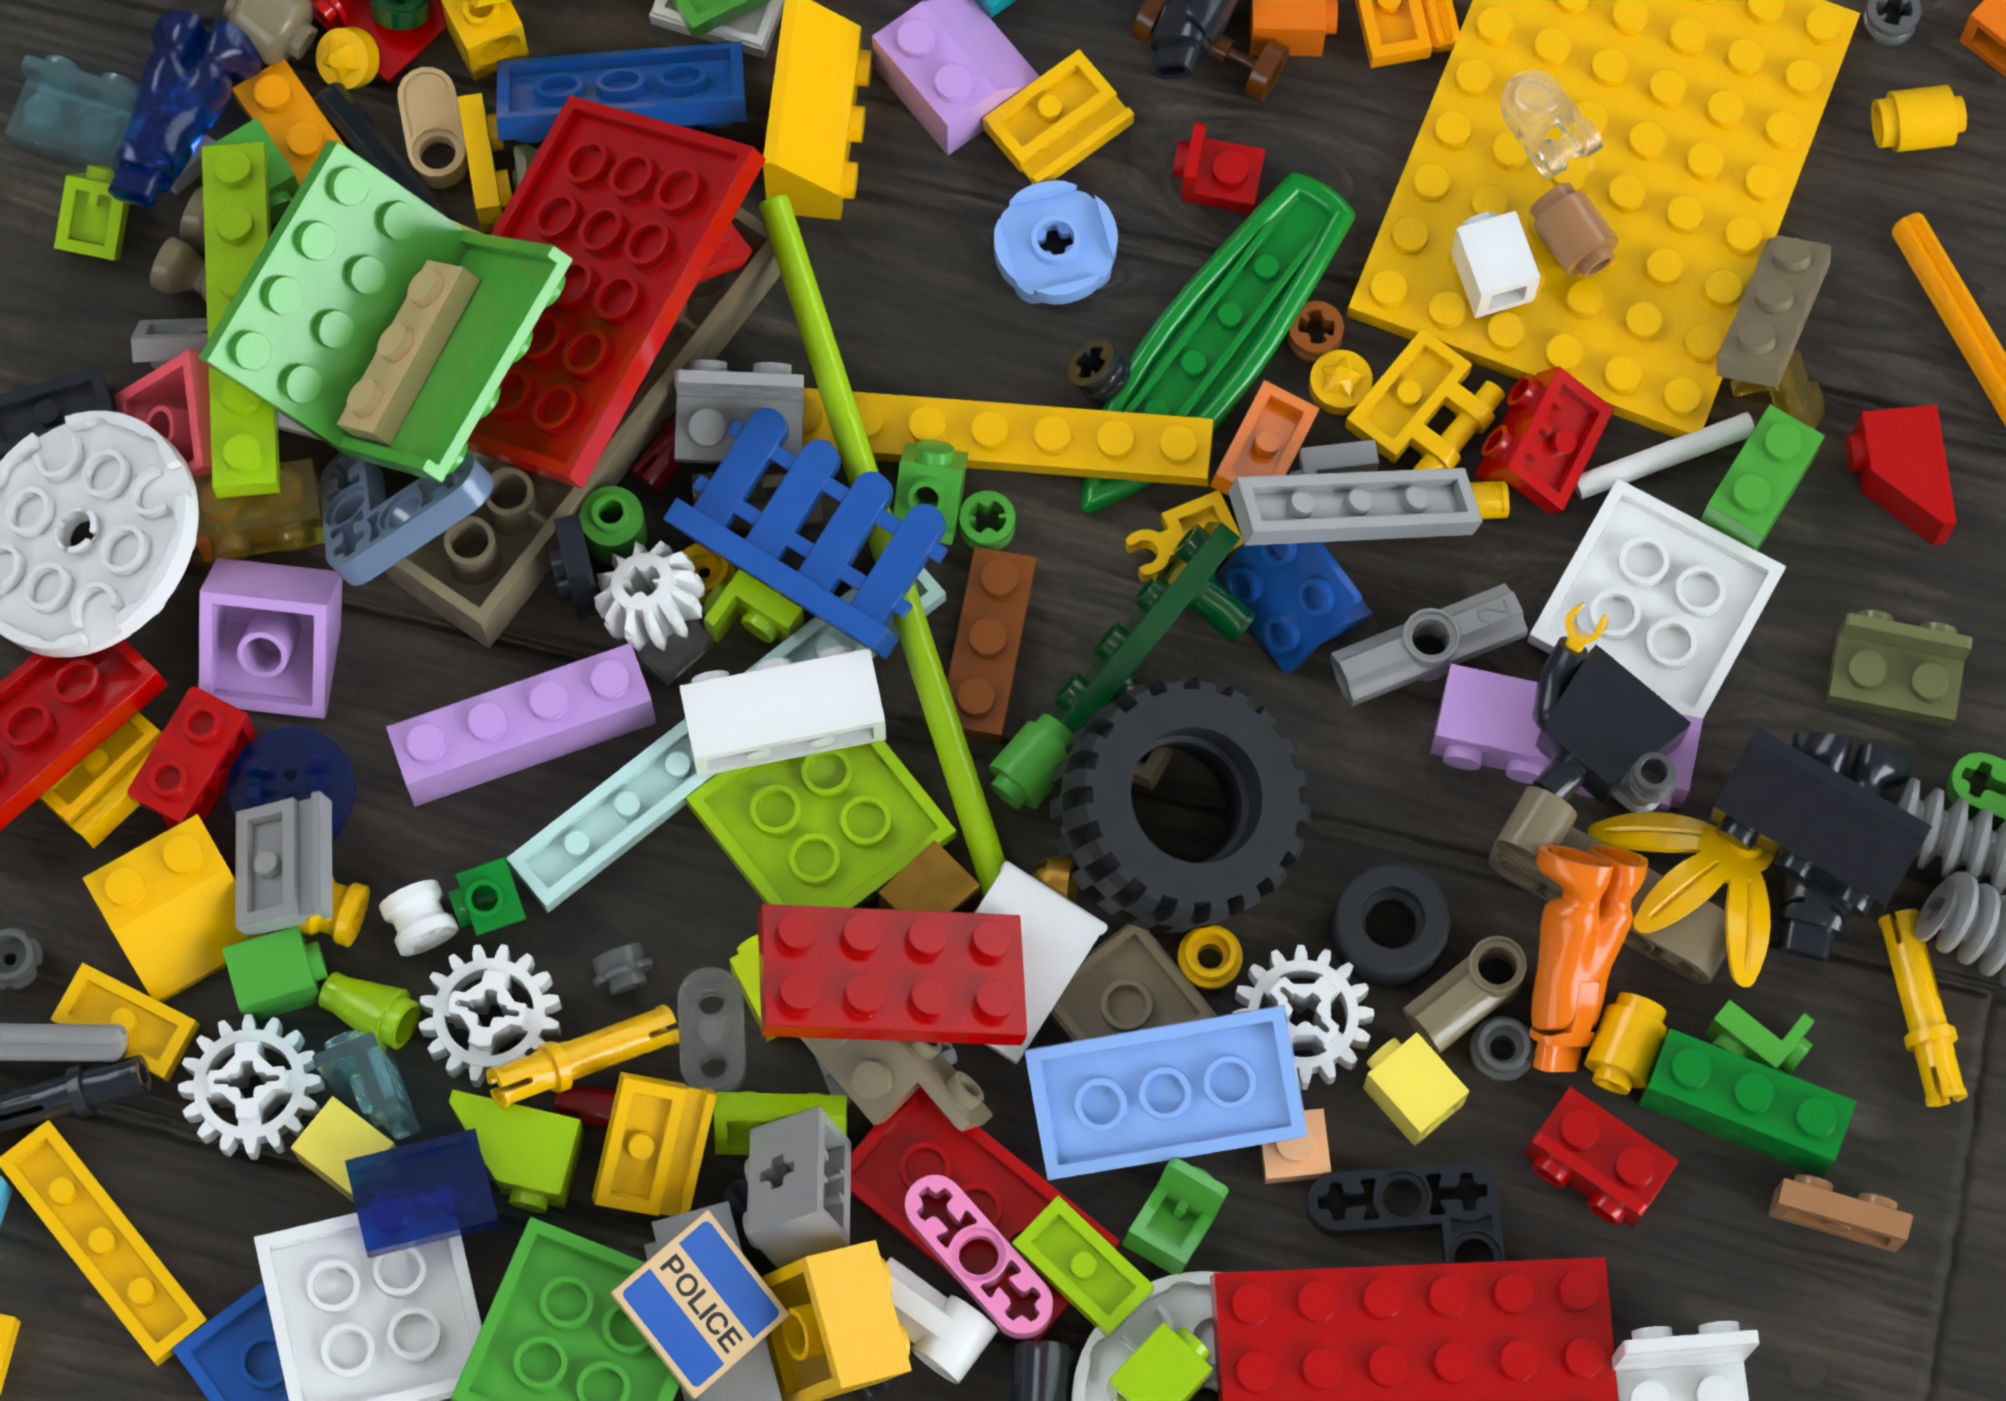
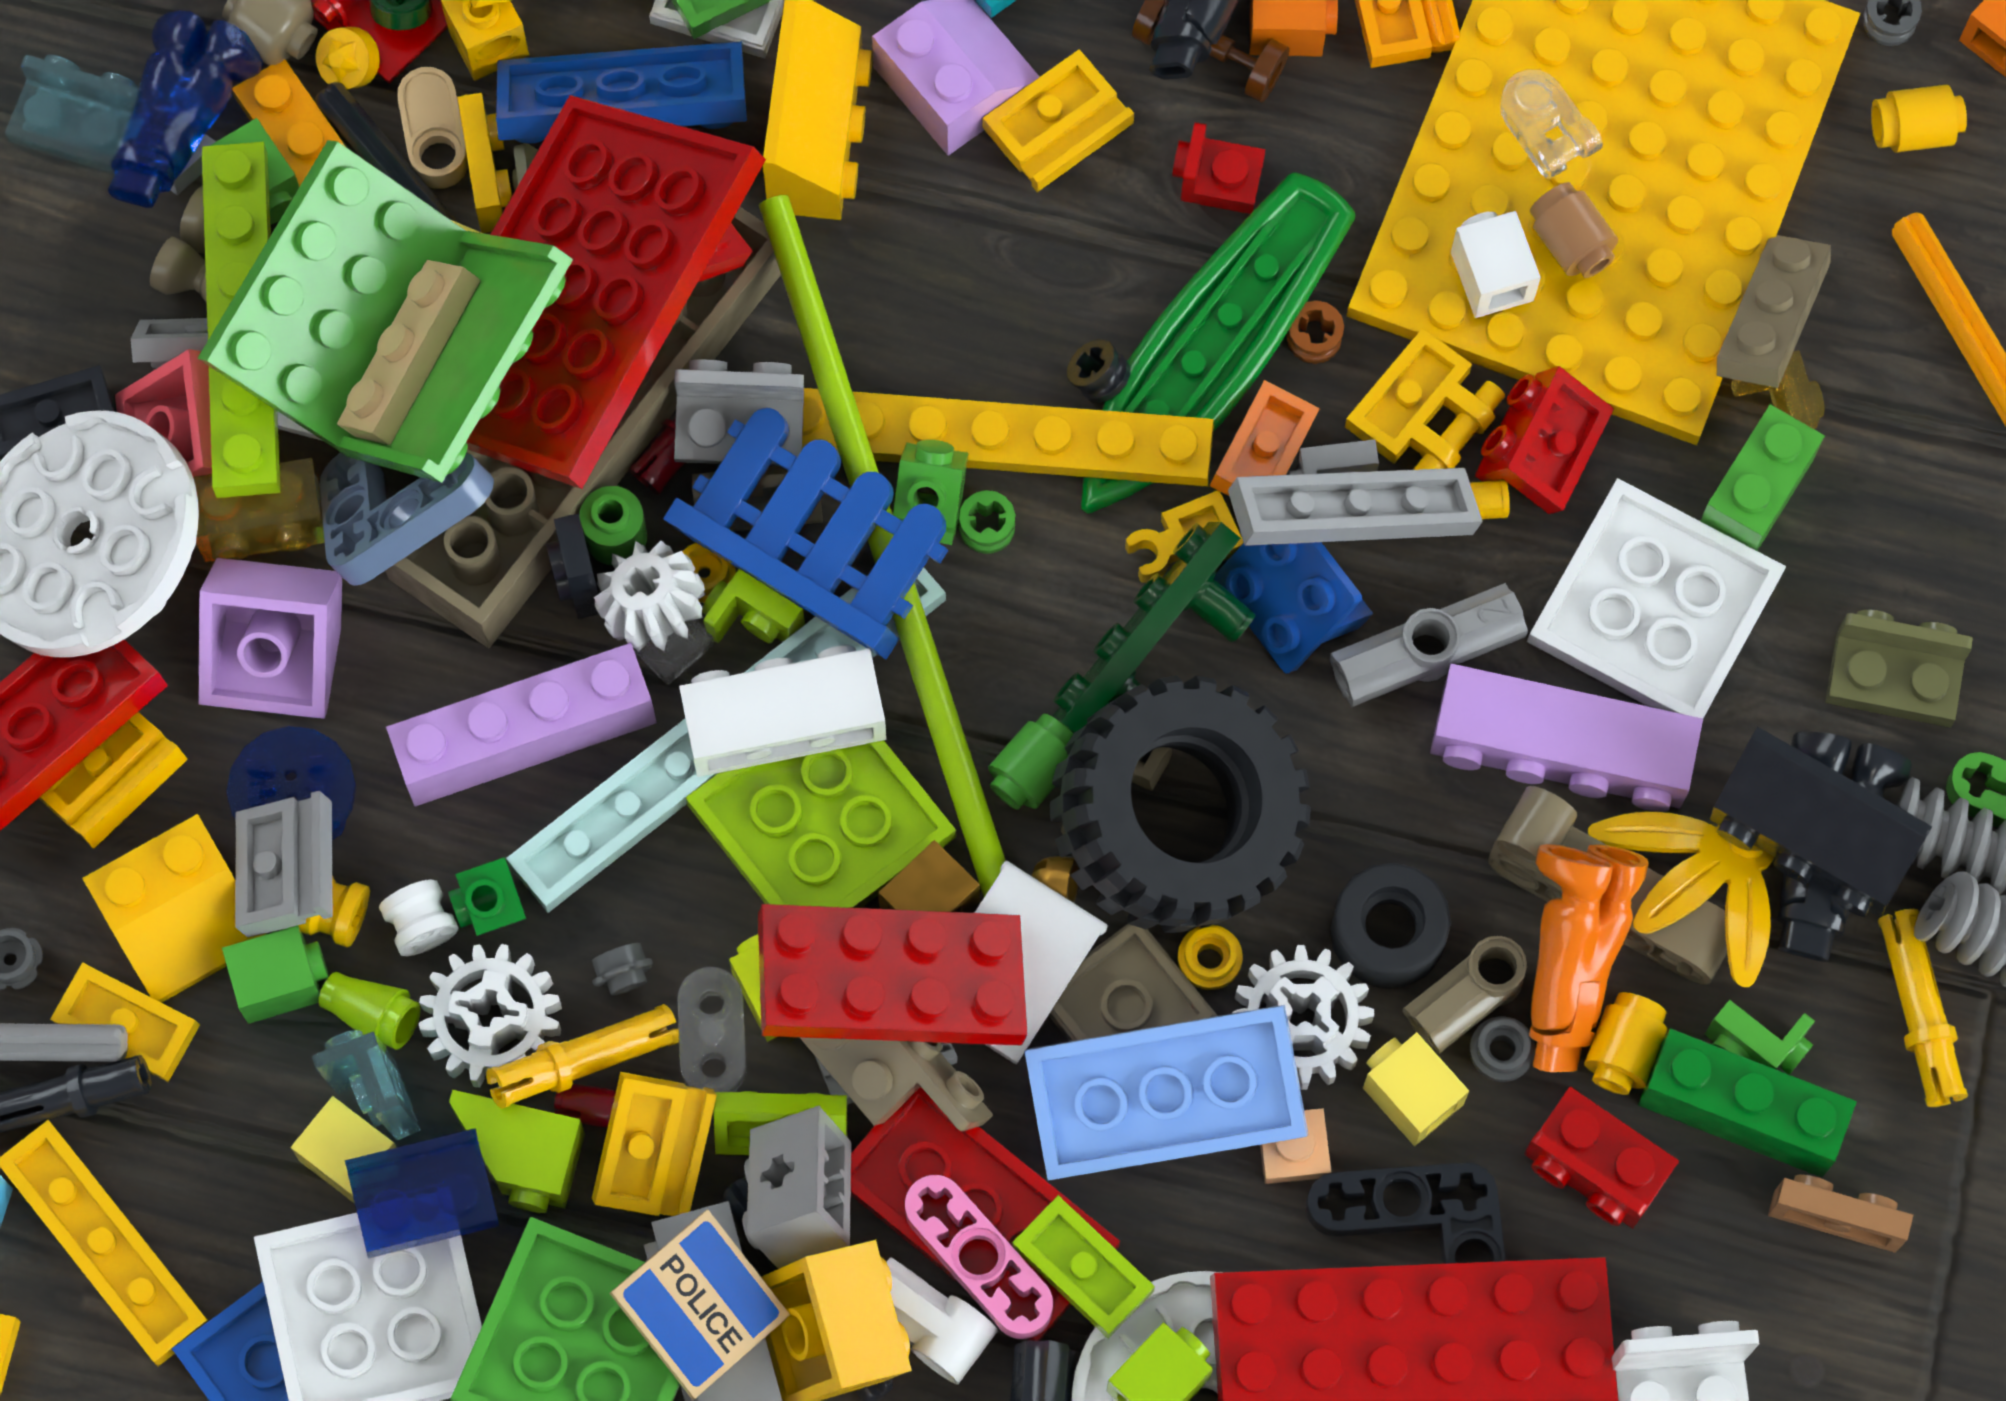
(90, 217): lime bracket -> none
(192, 759): red bracket -> none
(223, 1086): white gear -> none
(990, 640): dark orange plate -> none
(1075, 215): light blue plate -> none
(1176, 1216): bright green bracket -> none
(1339, 381): yellow tile -> none
(1603, 726): black torso -> none
(1665, 455): white bar -> none
(1905, 468): red slope -> none

